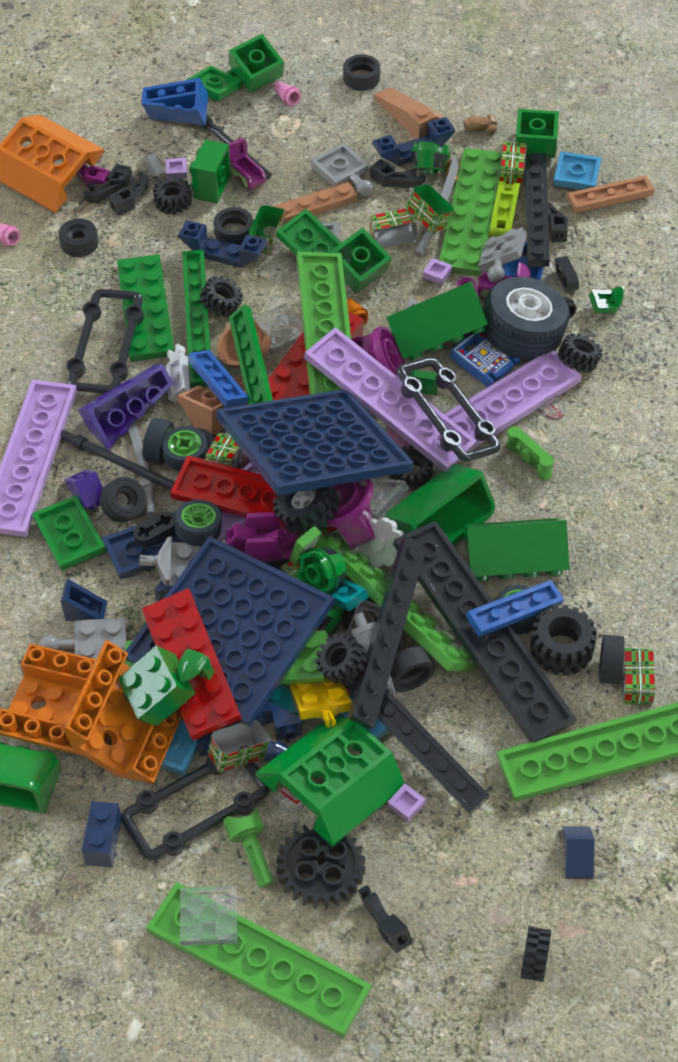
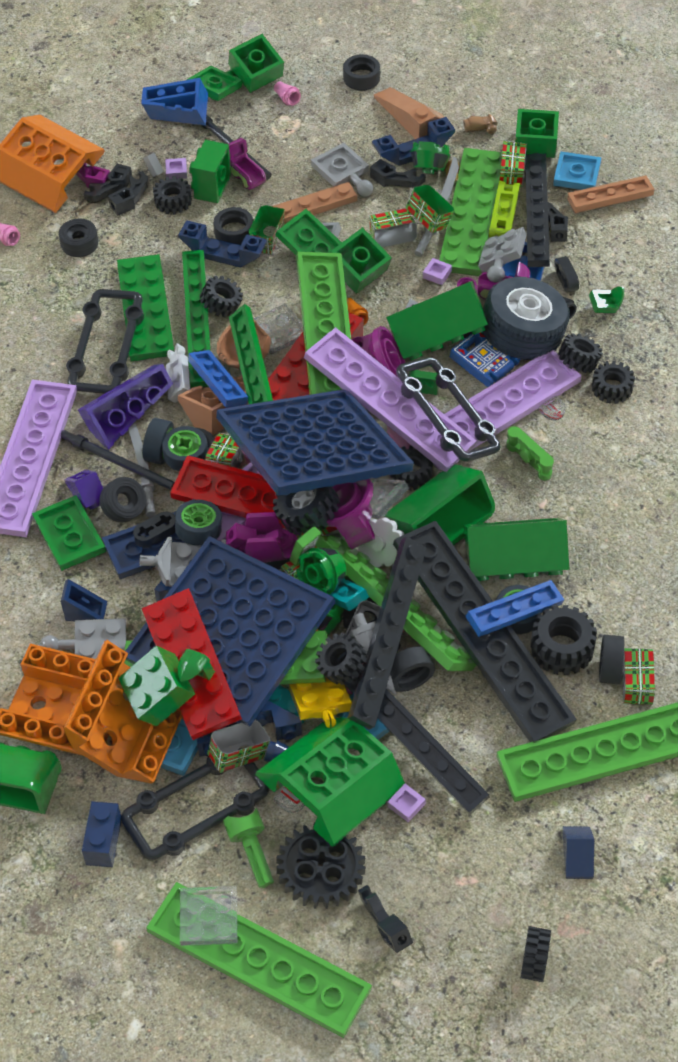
(613, 372): none -> black tyre

